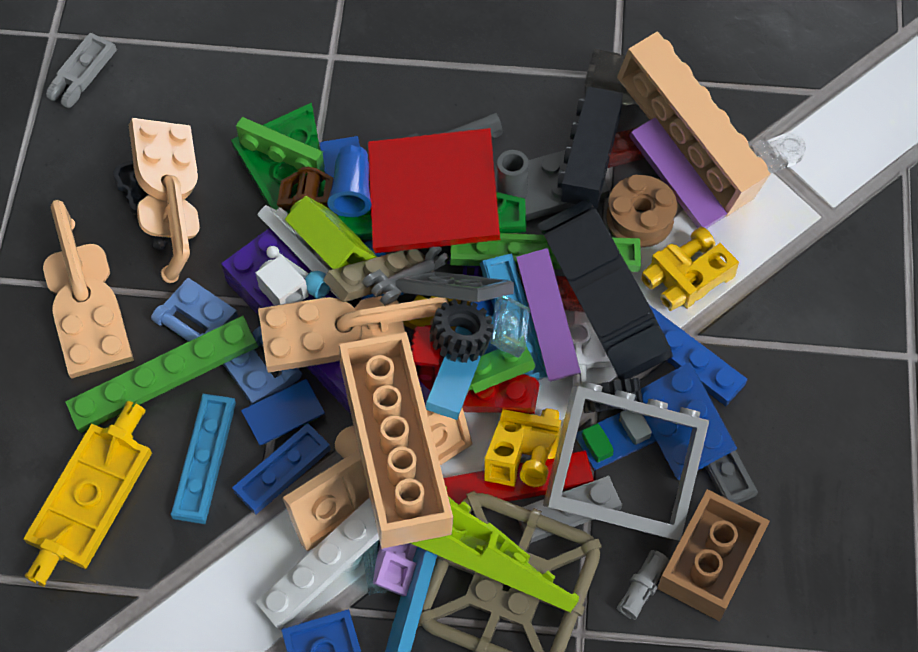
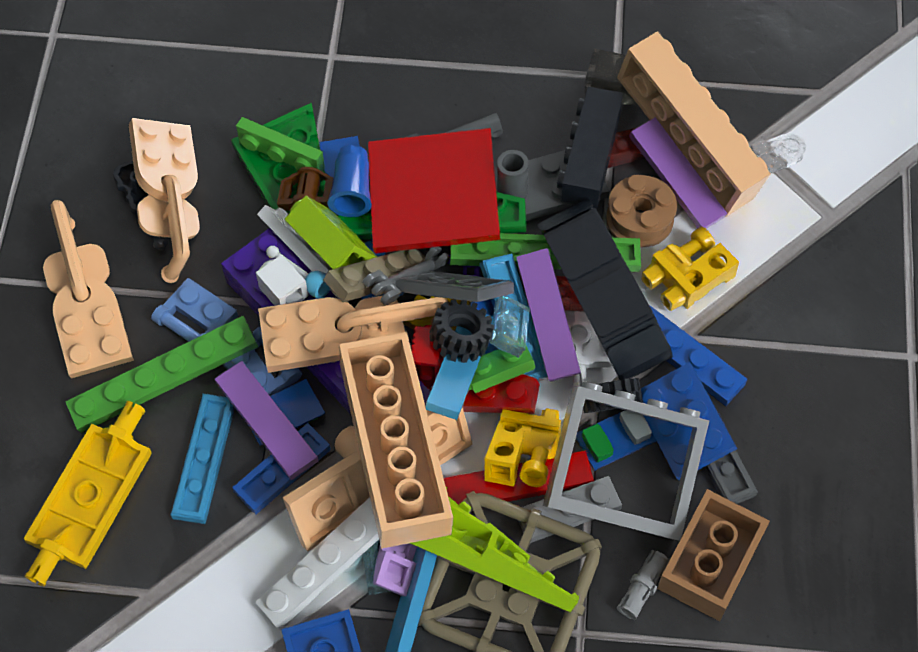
(81, 69): light grey hinge -> none
(266, 420): none -> medium lavender tile

